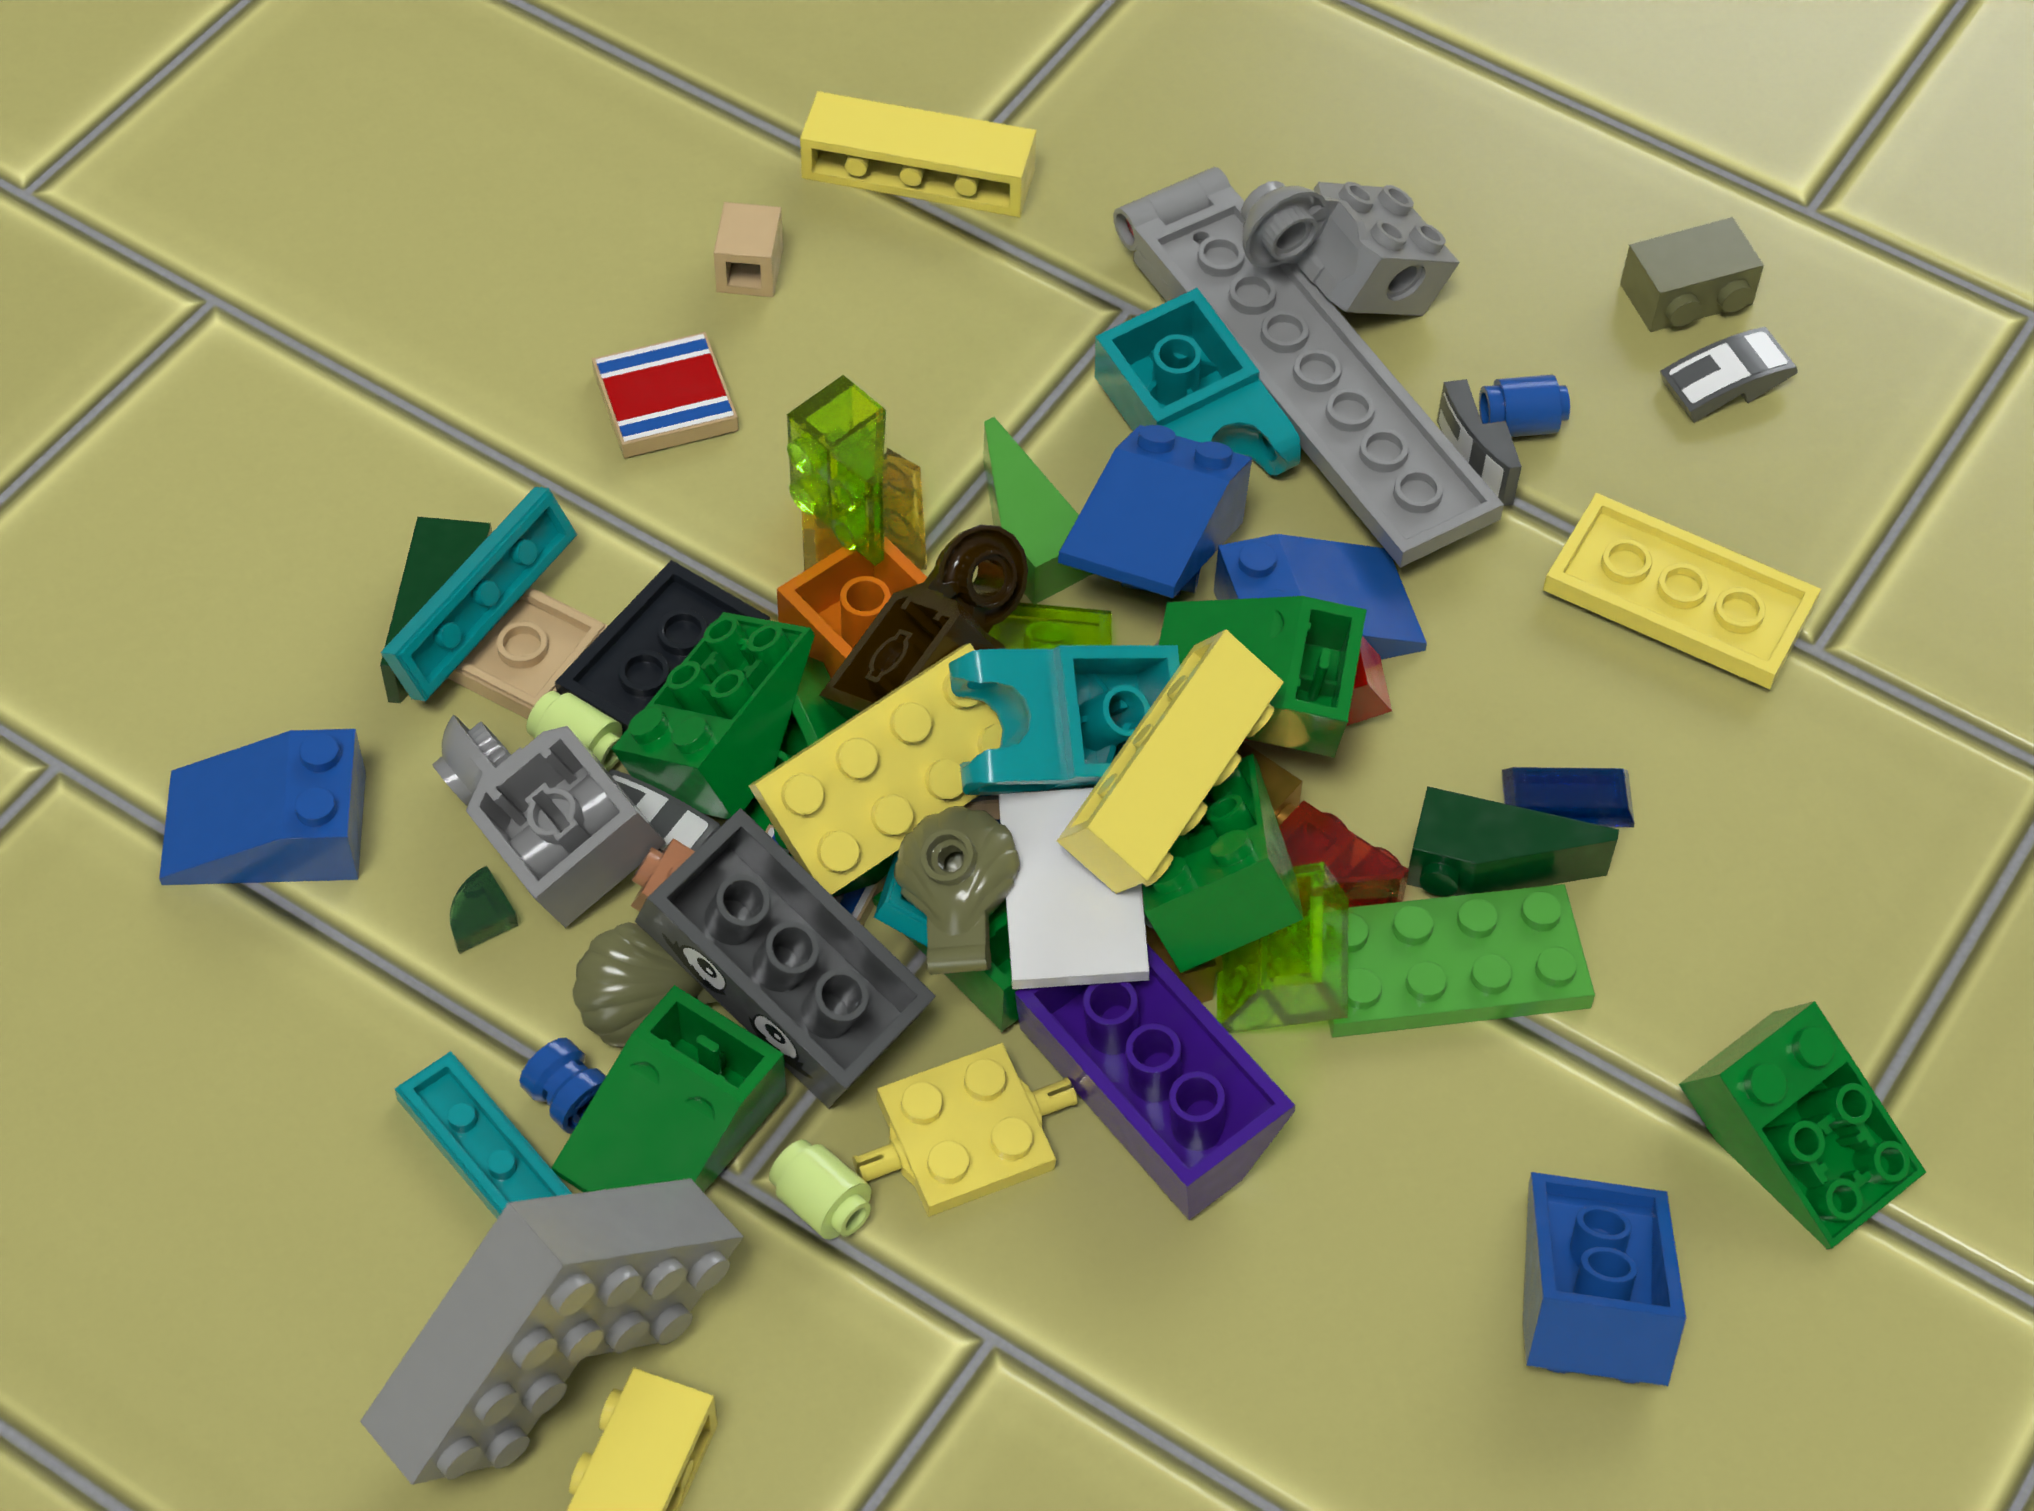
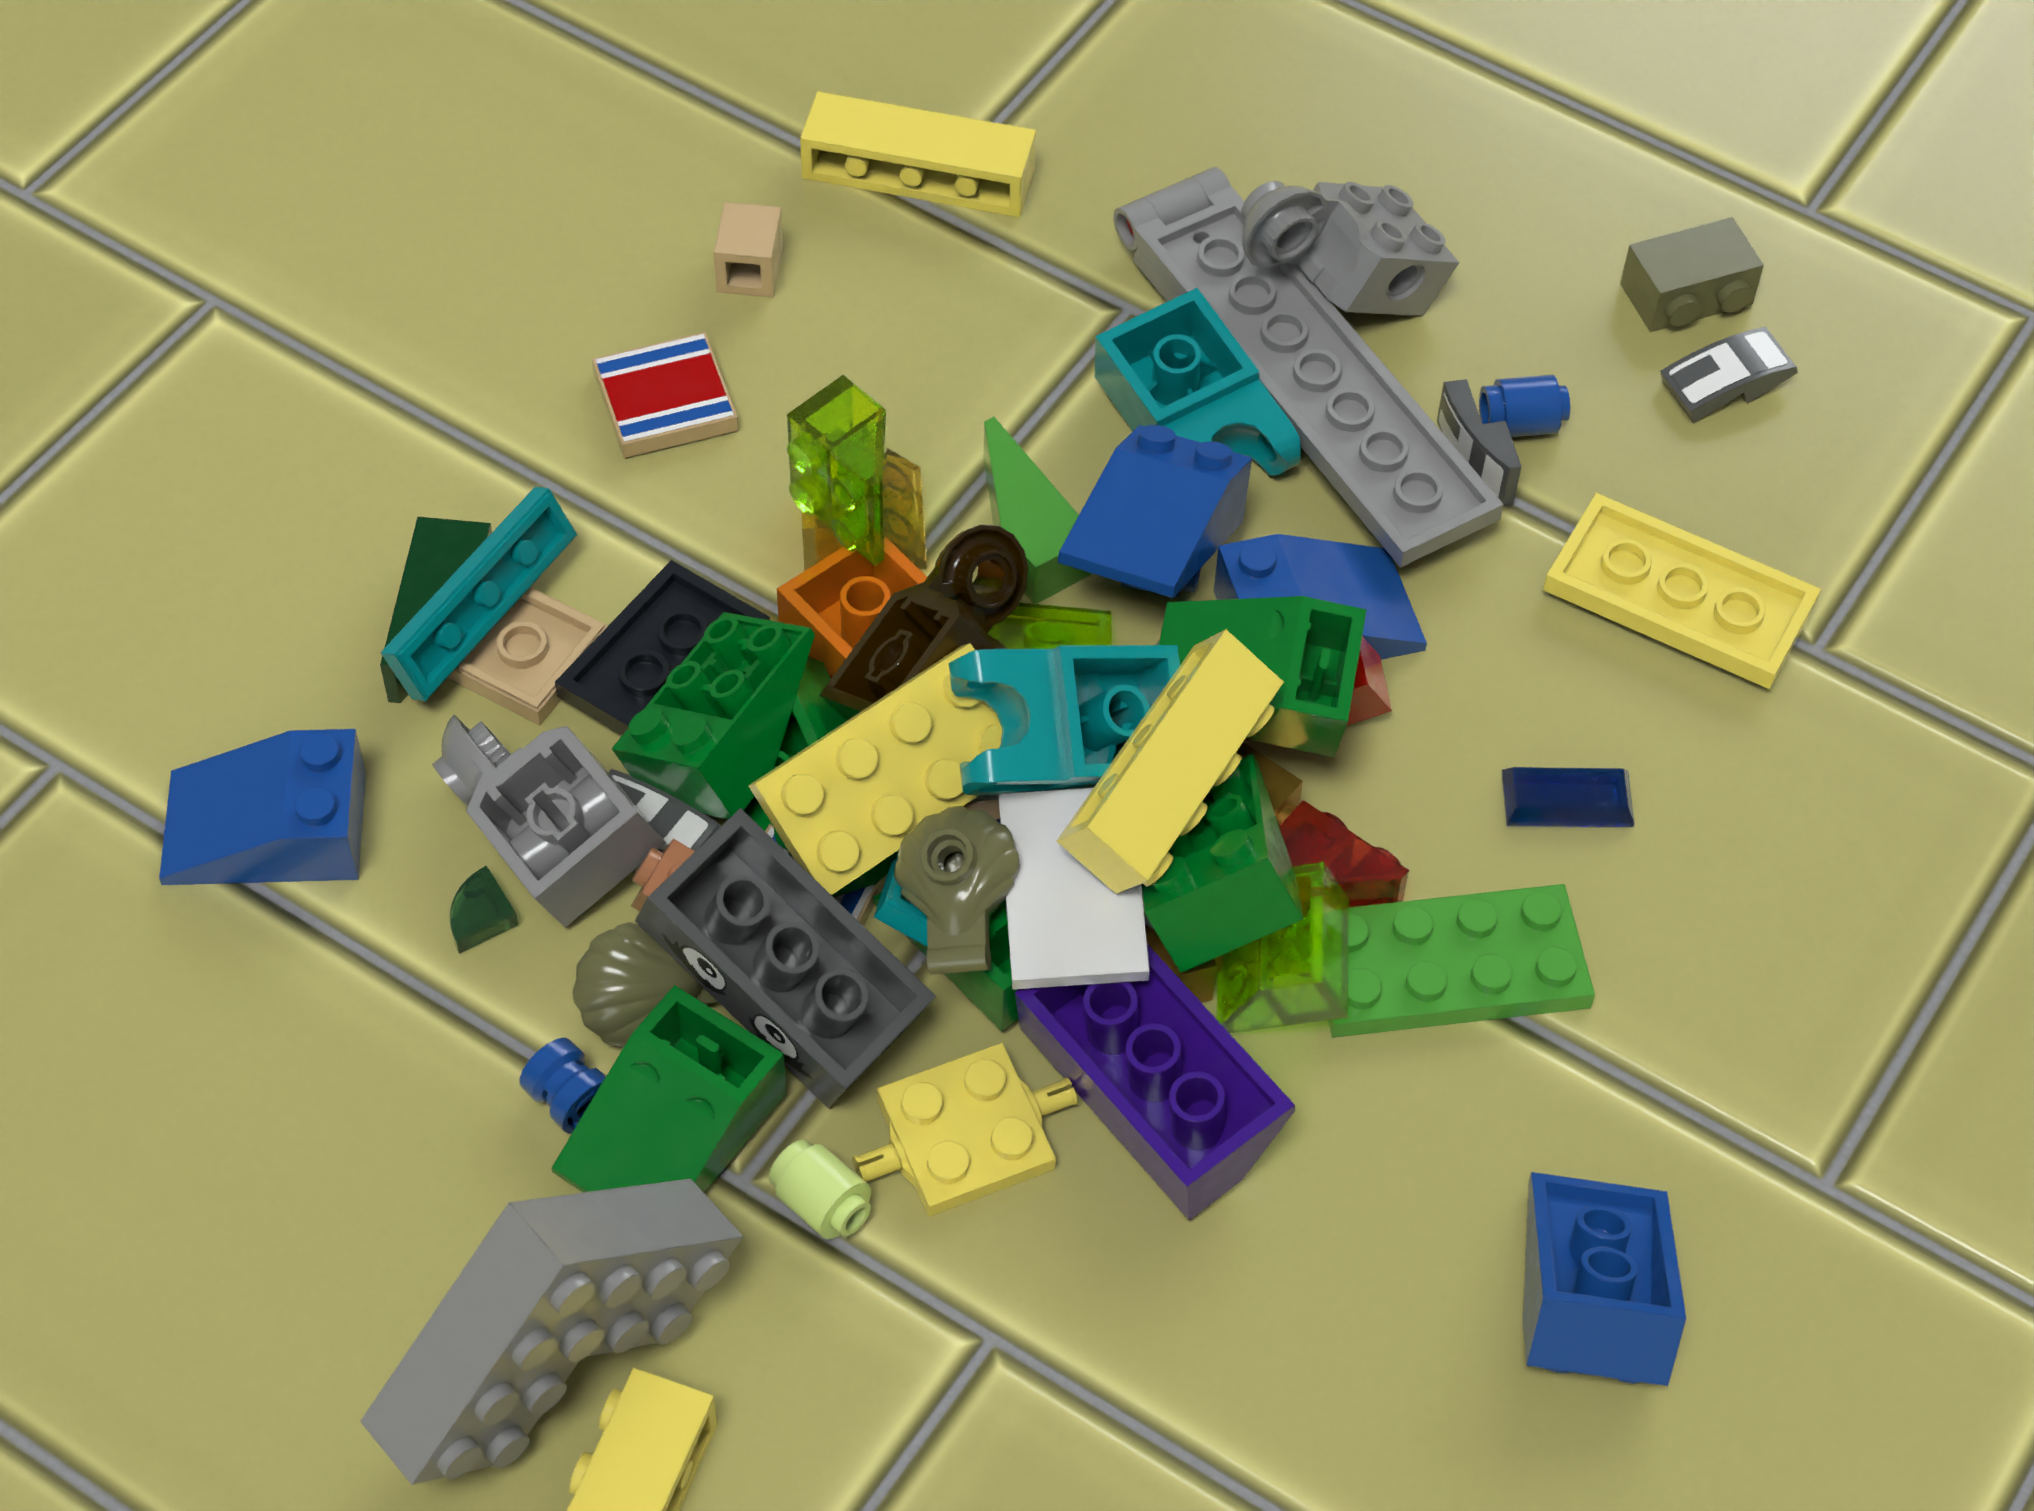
(476, 1136): teal tile -> none
(589, 724): yellowish green brick -> none
(1494, 846): dark green slope -> none
(1804, 1122): green slope -> none

